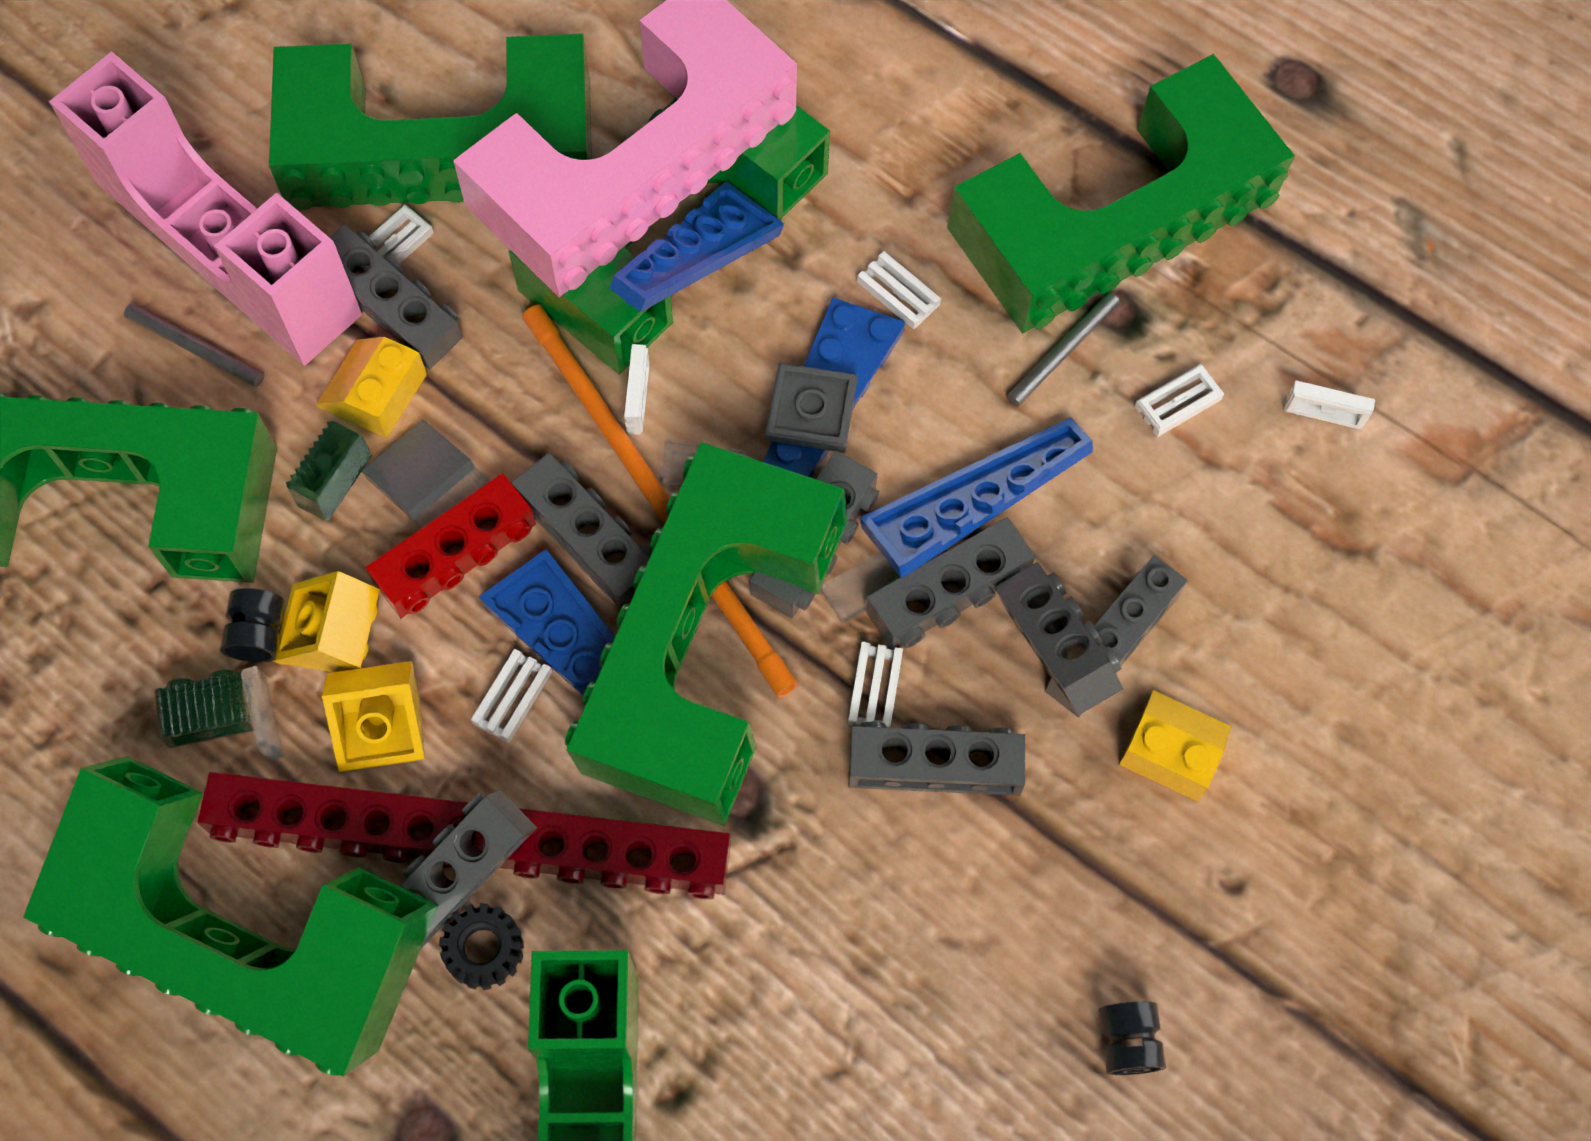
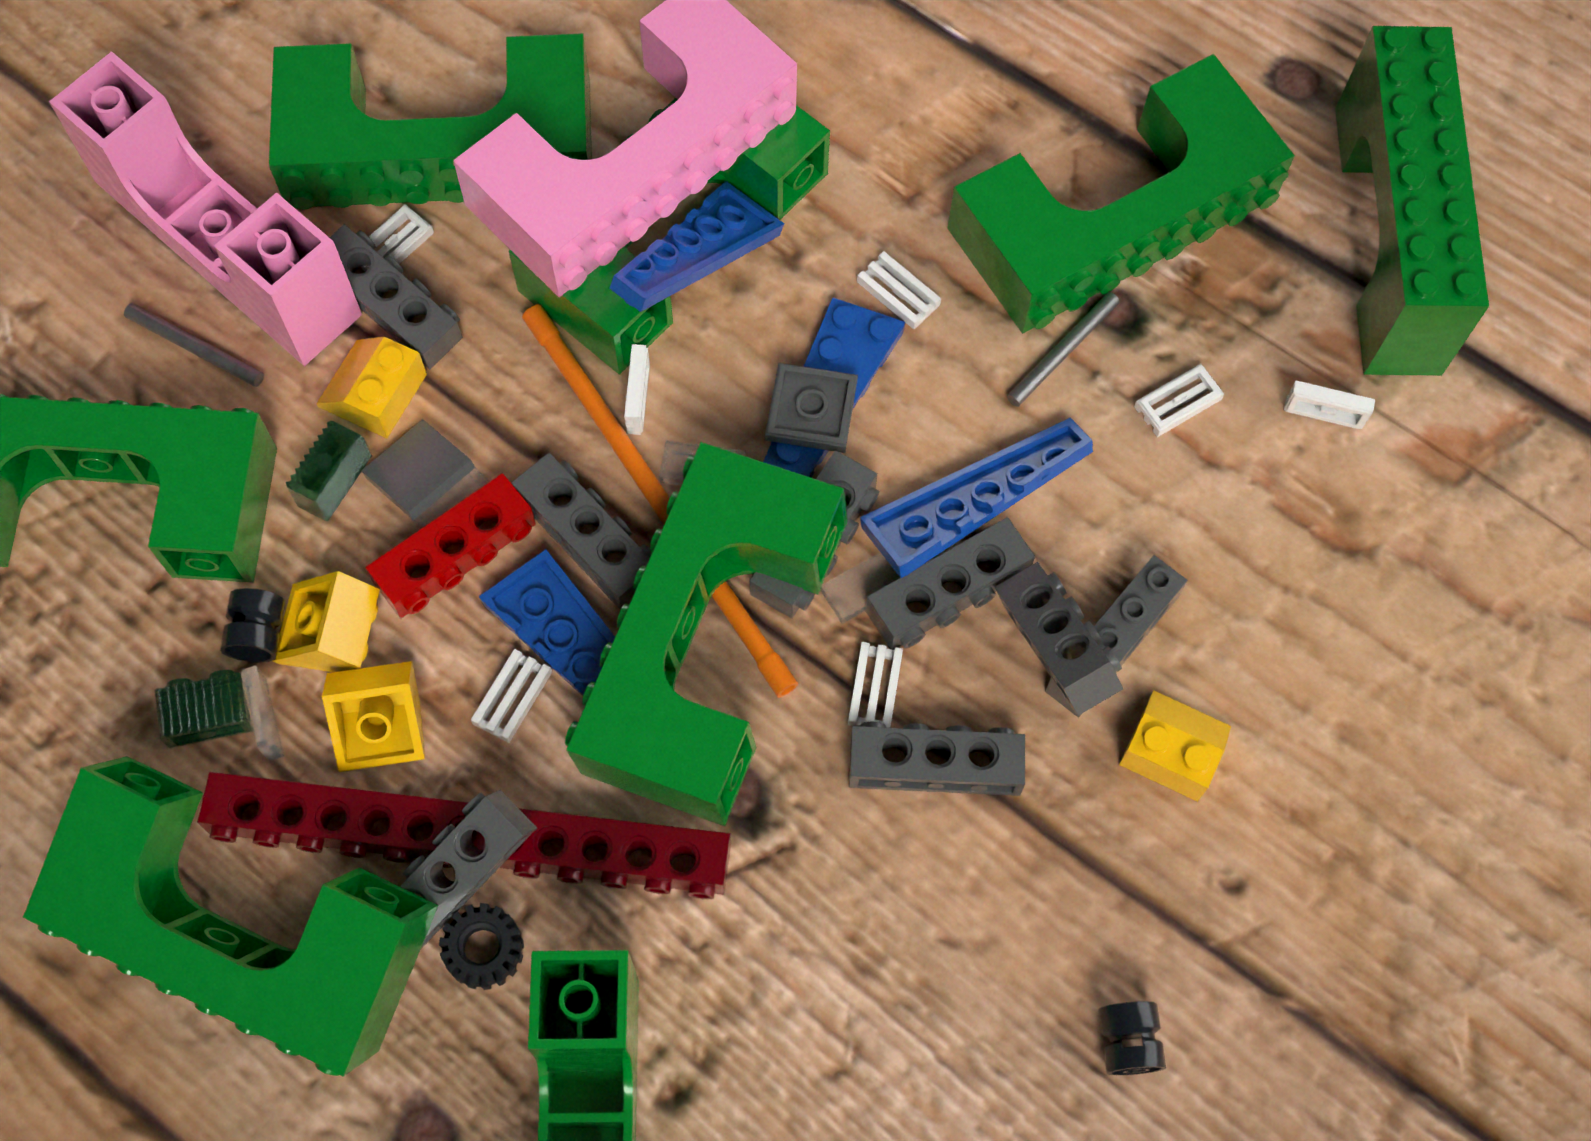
(1409, 130): none -> green arch

